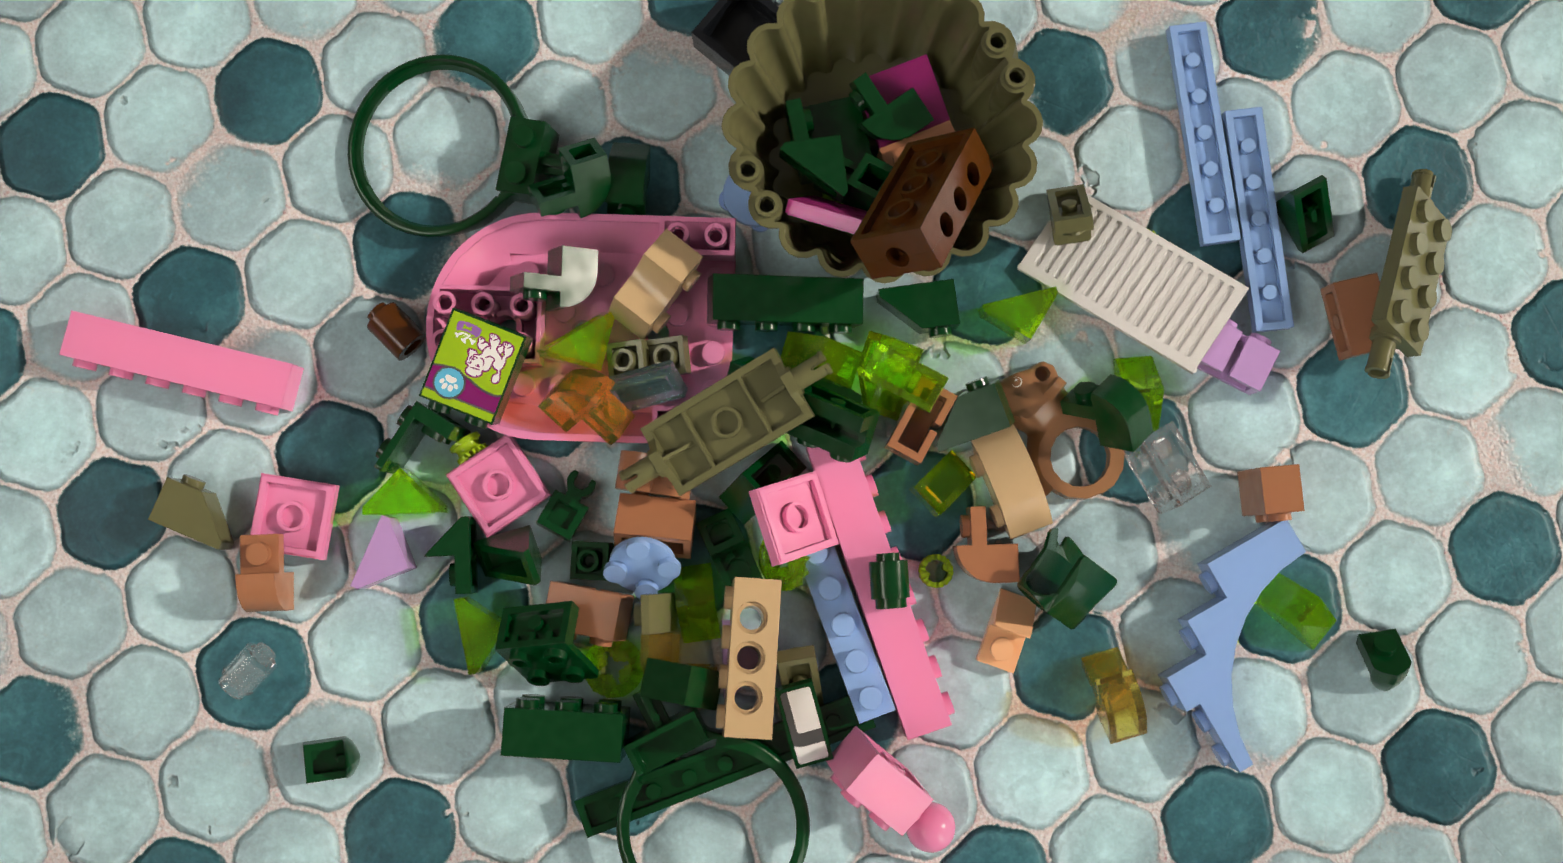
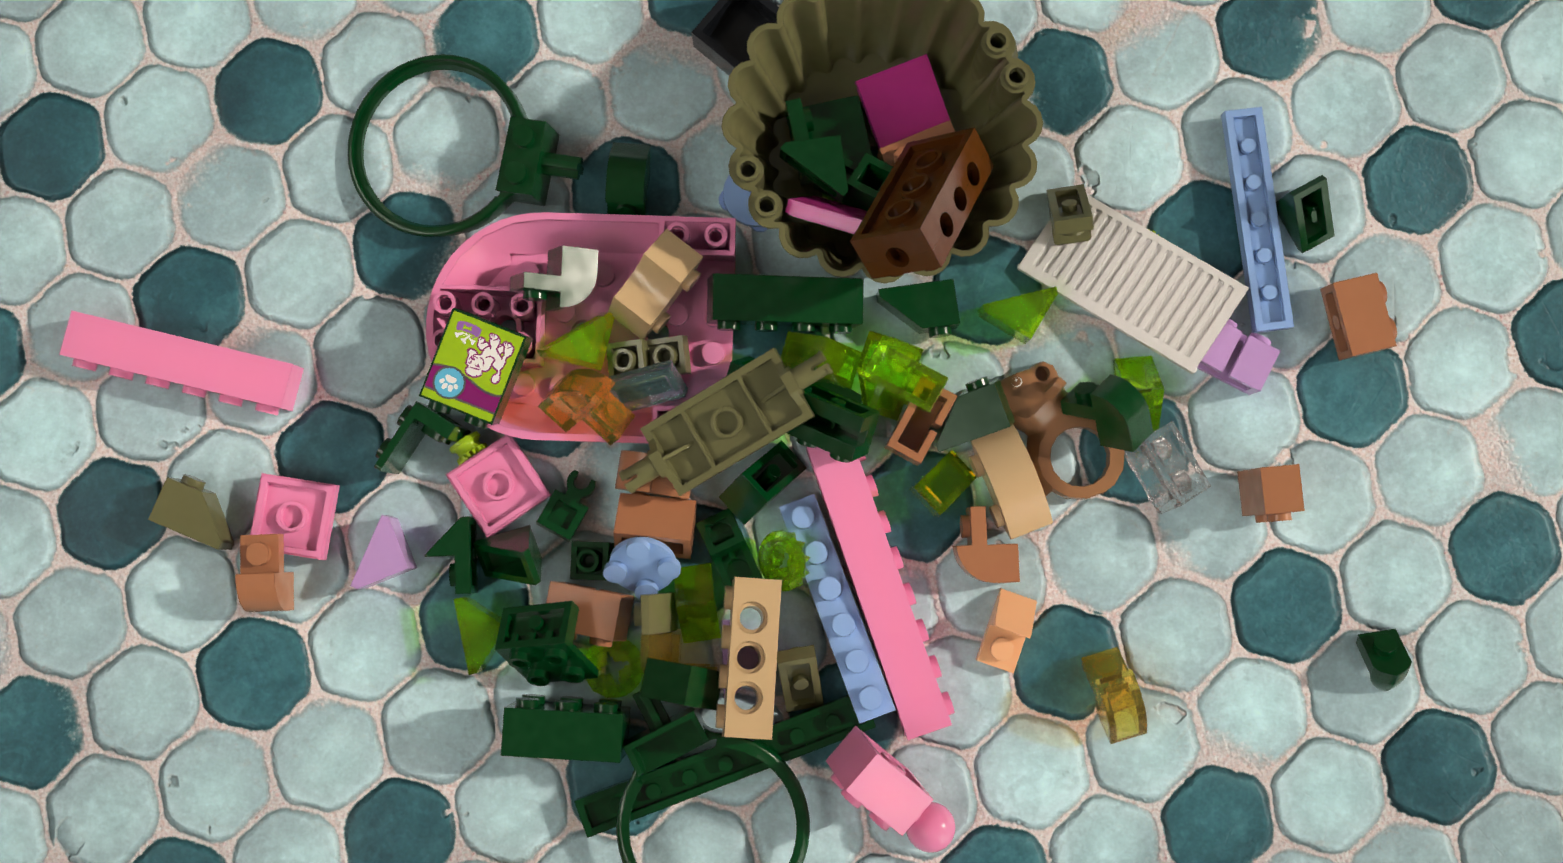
(248, 670): clear brick -> none
(330, 759): dark green plate -> none
(395, 330): reddish brown brick -> none
(404, 495): clear neon green slope -> none
(583, 184): dark green brick -> none
(793, 518): bright pink plate -> none
(803, 723): slope -> none
(888, 121): dark green brick -> none
(889, 581): dark green brick -> none
(946, 566): lime bush -> none
(1065, 581): dark green piece -> none
(1203, 134): light blue plate -> none
(1205, 678): light blue arch -> none
(1296, 610): clear neon green slope -> none
(1409, 276): olive plate -> none

